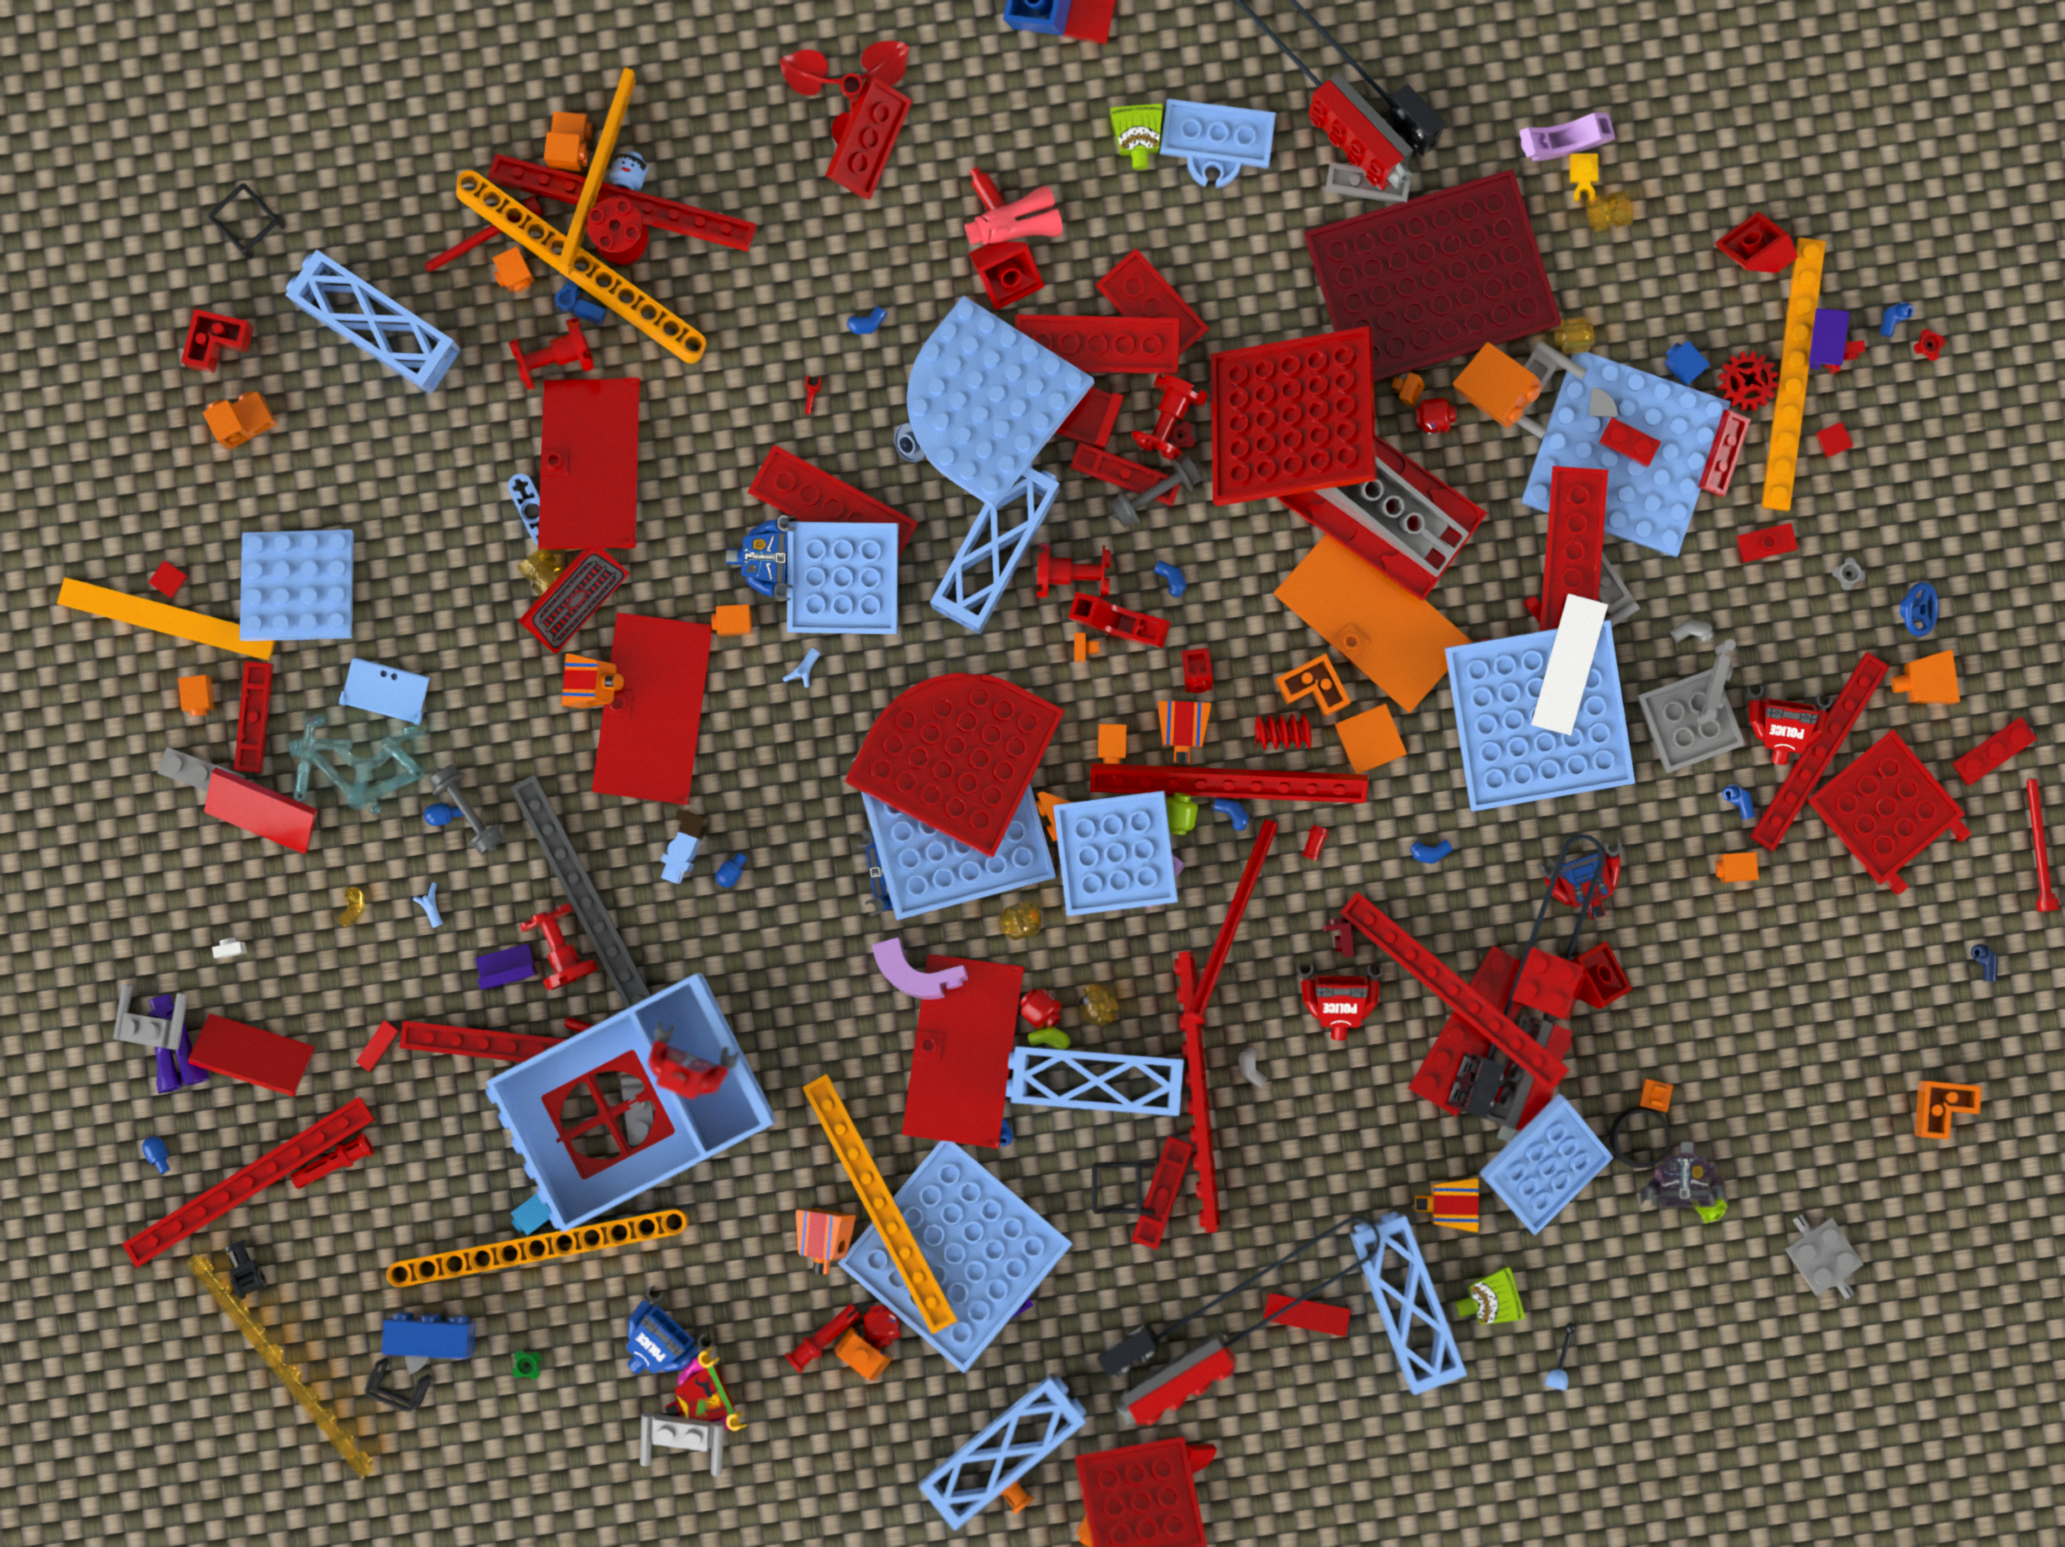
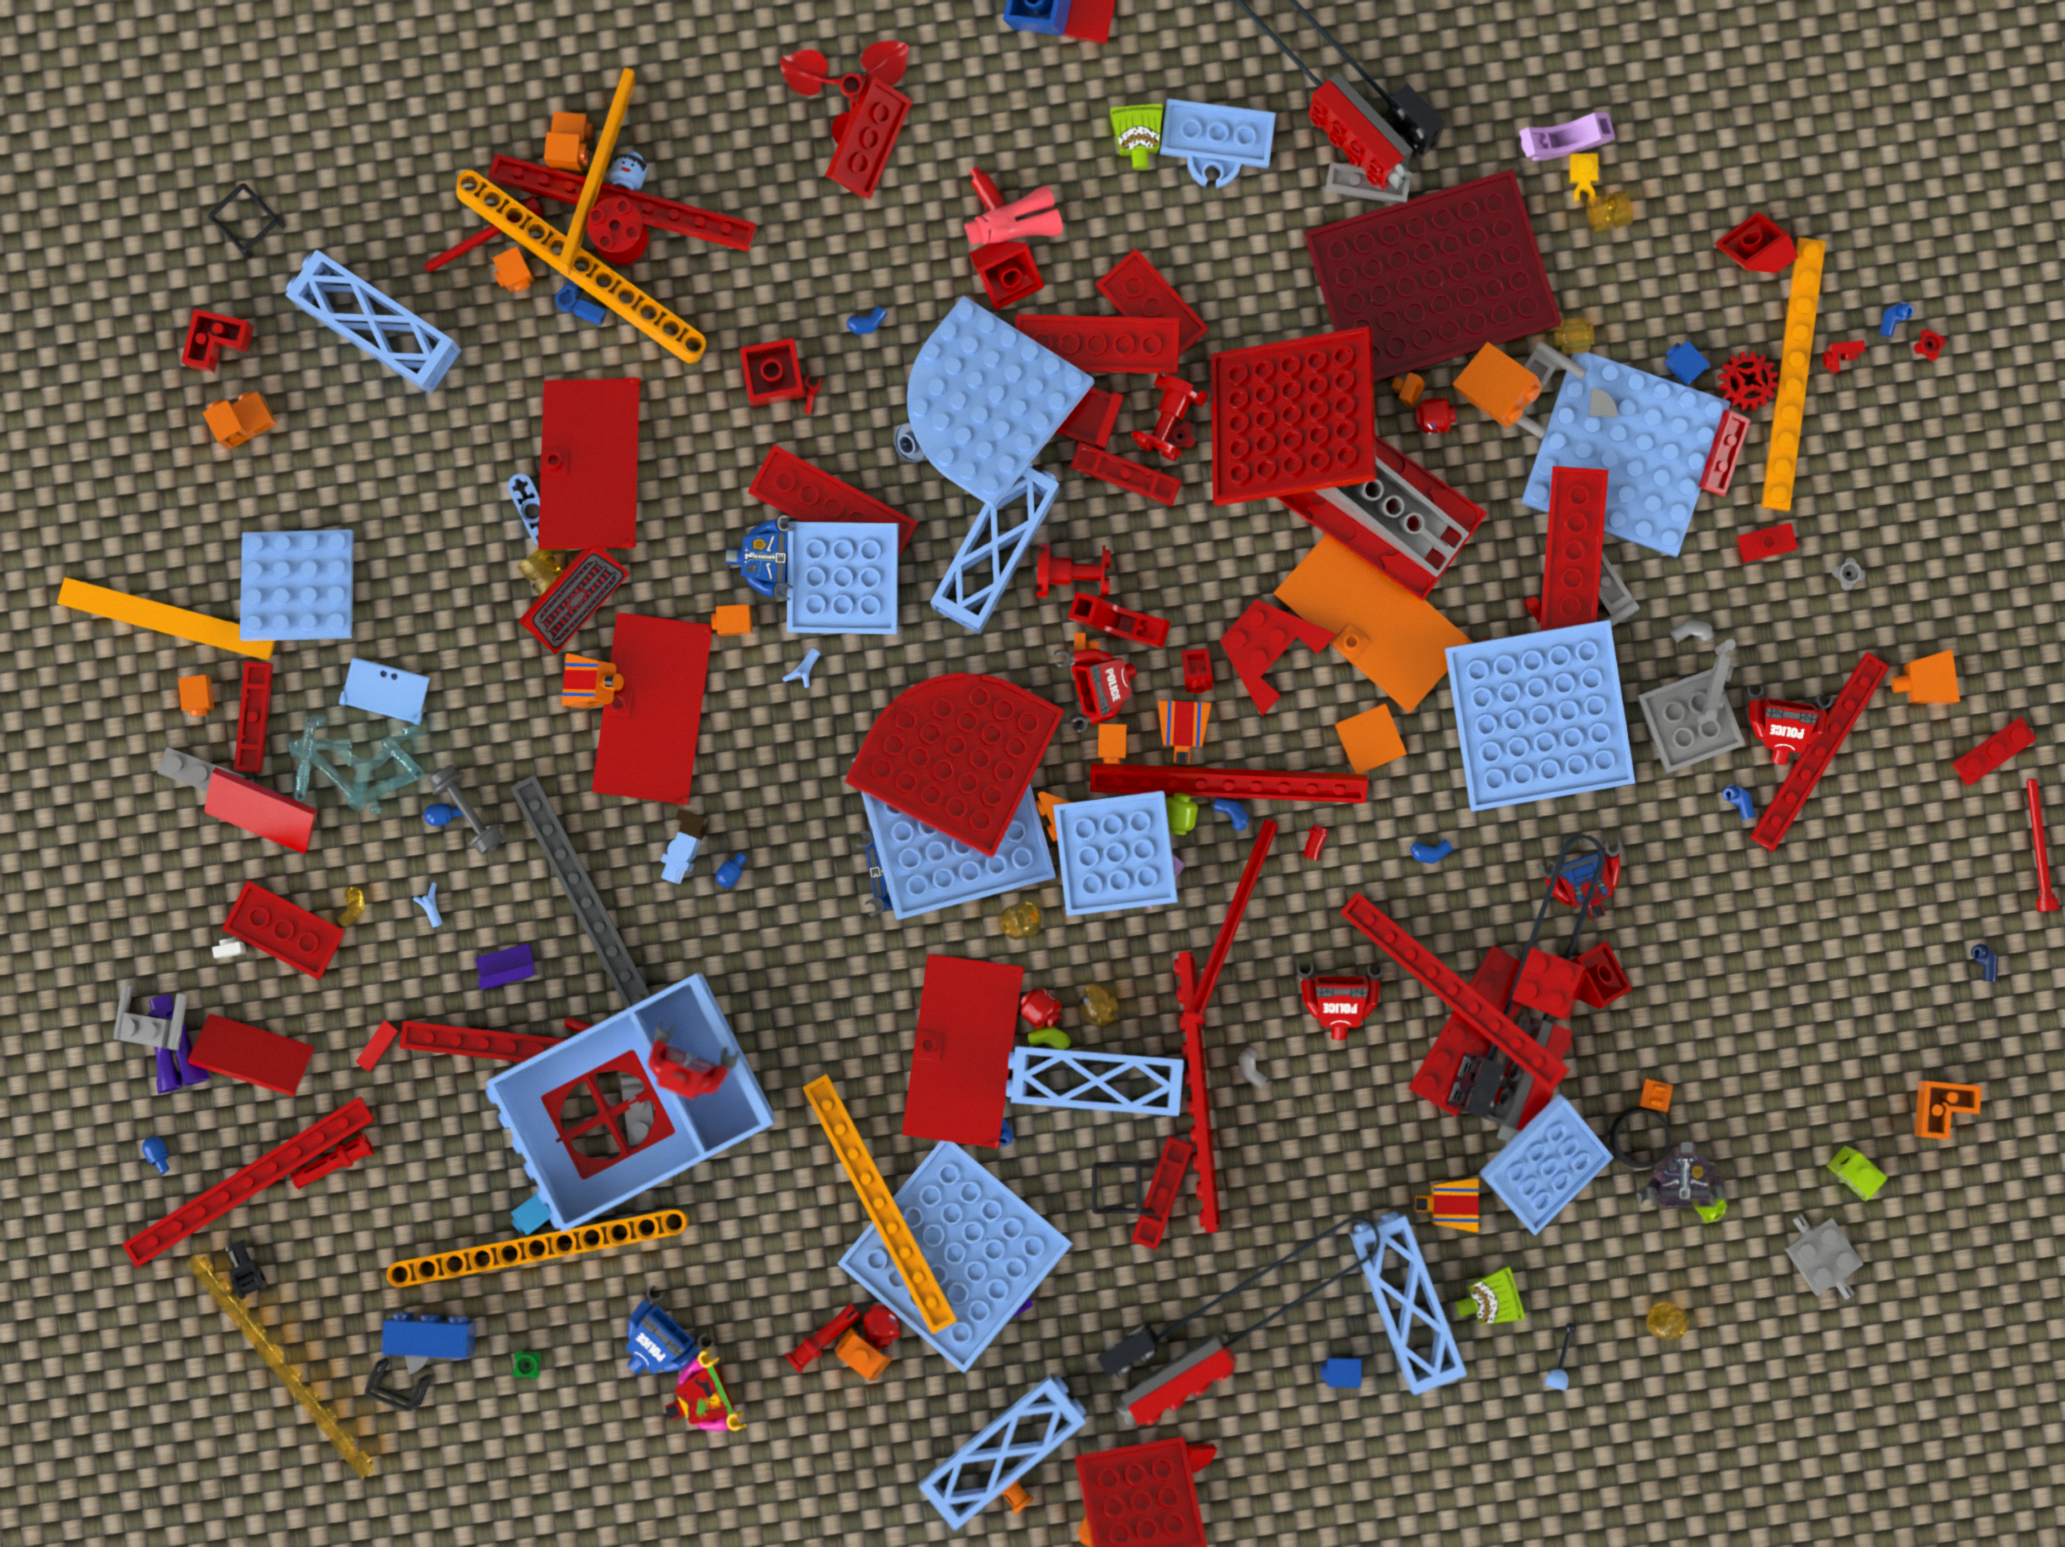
(168, 579): red tile -> none
(283, 930): none -> red plate
(562, 350): red piece -> none
(562, 957): red piece -> none
(681, 1433): light grey plate -> none
(772, 372): none -> red brick
(823, 1236): orange torso -> none
(894, 966): lavender arch -> none
(1100, 684): none -> red torso
(1174, 576): blue arm -> none
(1185, 472): dark grey piece -> none
(1261, 639): none -> red wing
(1282, 731): red piece -> none
(1308, 1315): red tile -> none
(1315, 678): orange brick -> none
(1341, 1372): none -> blue brick
(1343, 941): dark red bracket -> none
(1569, 664): white sticker -> none
(1629, 442): red plate -> none
(1667, 1321): none -> clear yellow head
(1737, 867): orange brick -> none
(1828, 338): dark purple panel -> none
(1834, 440): red tile -> none
(1857, 1172): none -> lime torso
(1887, 809): red plate -> none
(1917, 608): blue piece -> none

